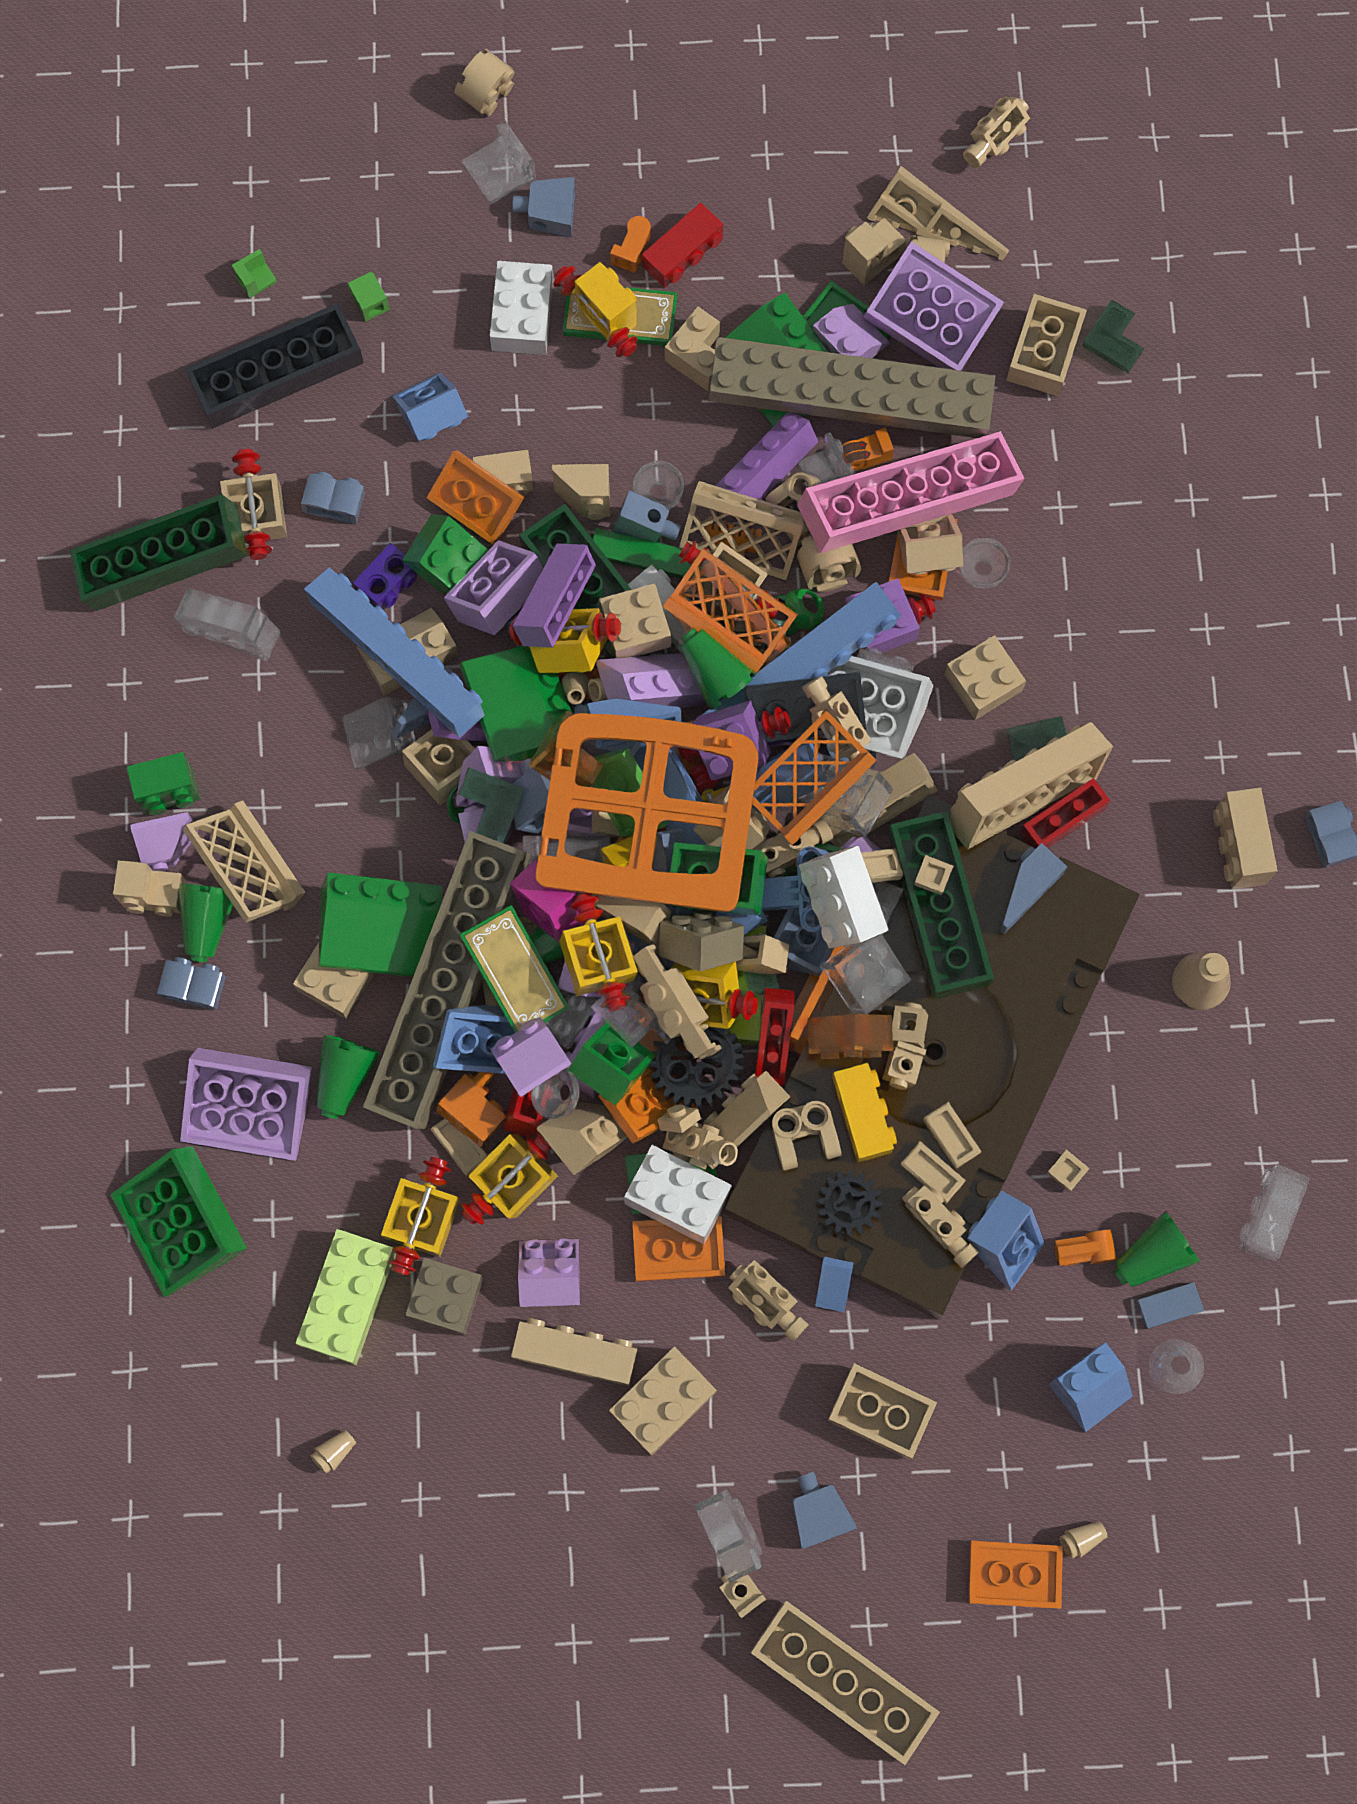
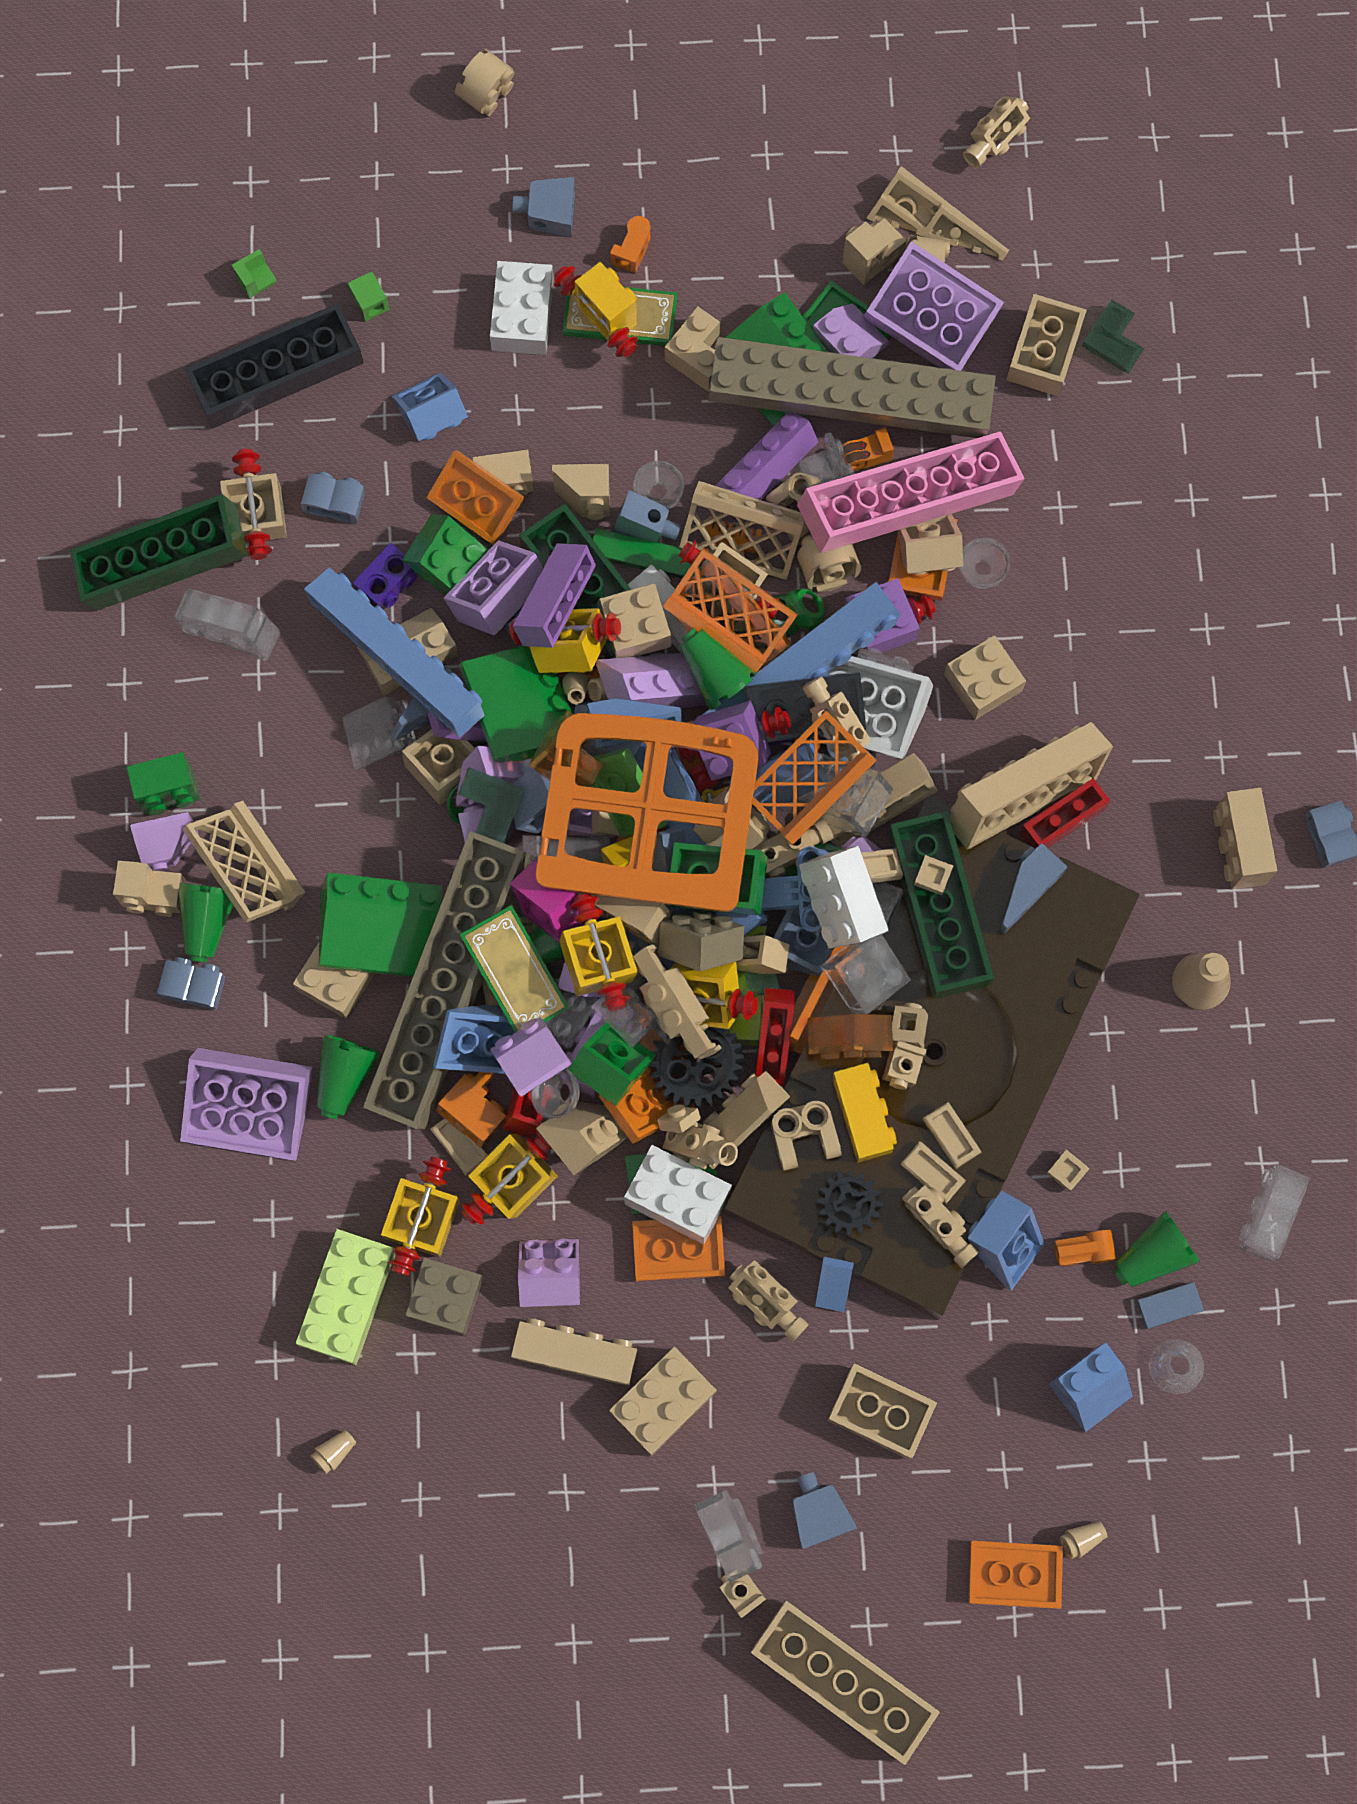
(178, 1220): green slope -> none
(500, 165): clear bracket -> none
(683, 245): red brick -> none
(1034, 735): clear green plate -> none

